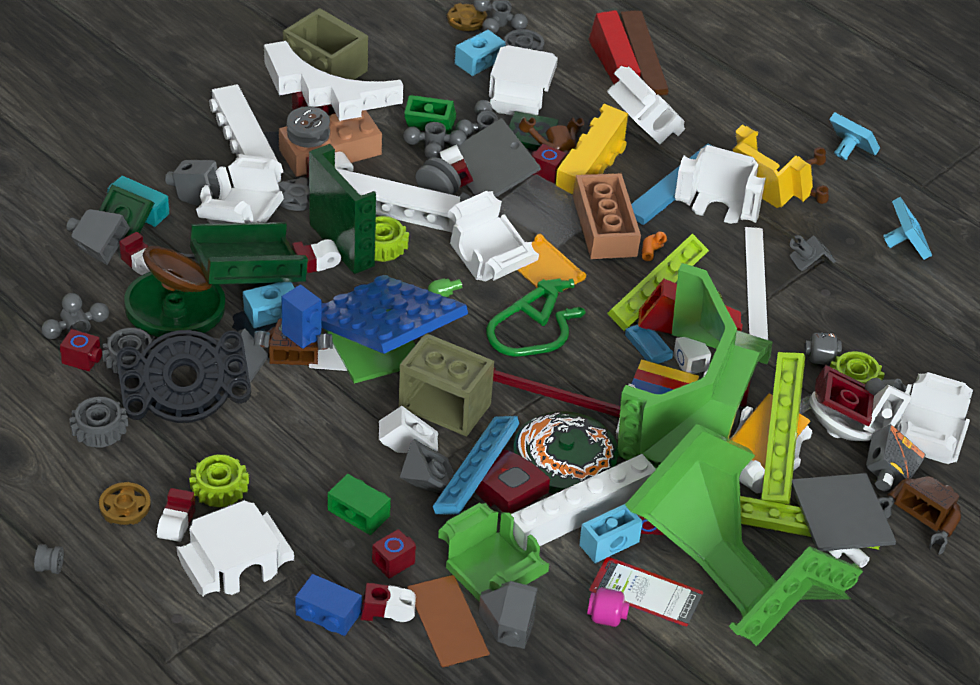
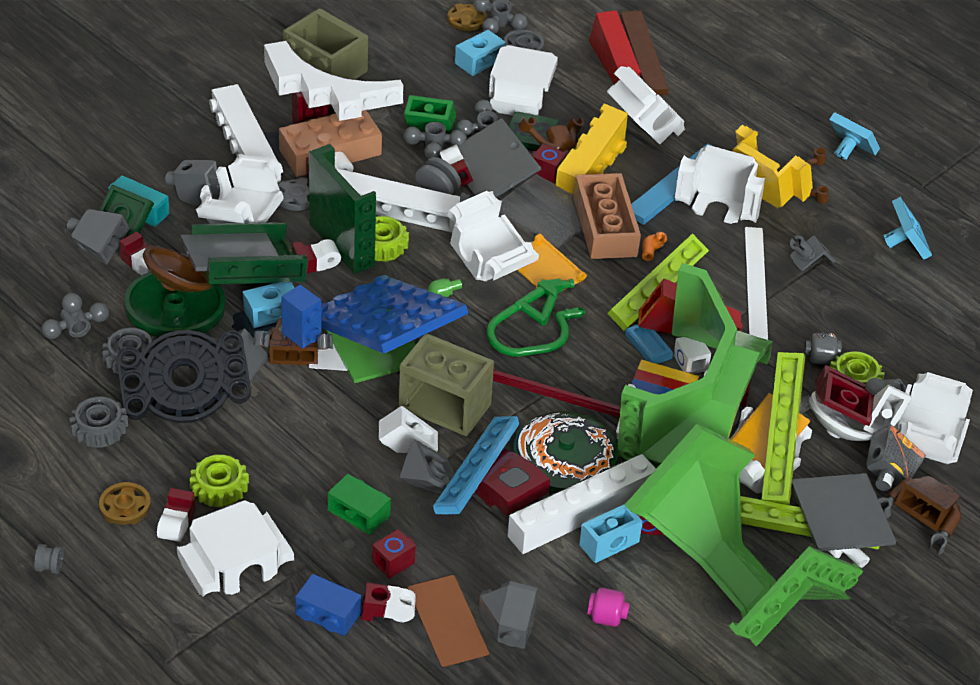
(80, 350): dark red brick -> none
(202, 246): none -> dark grey piece
(308, 127): dark grey head -> none
(486, 558): bright green piece -> none
(649, 591): sticker -> none

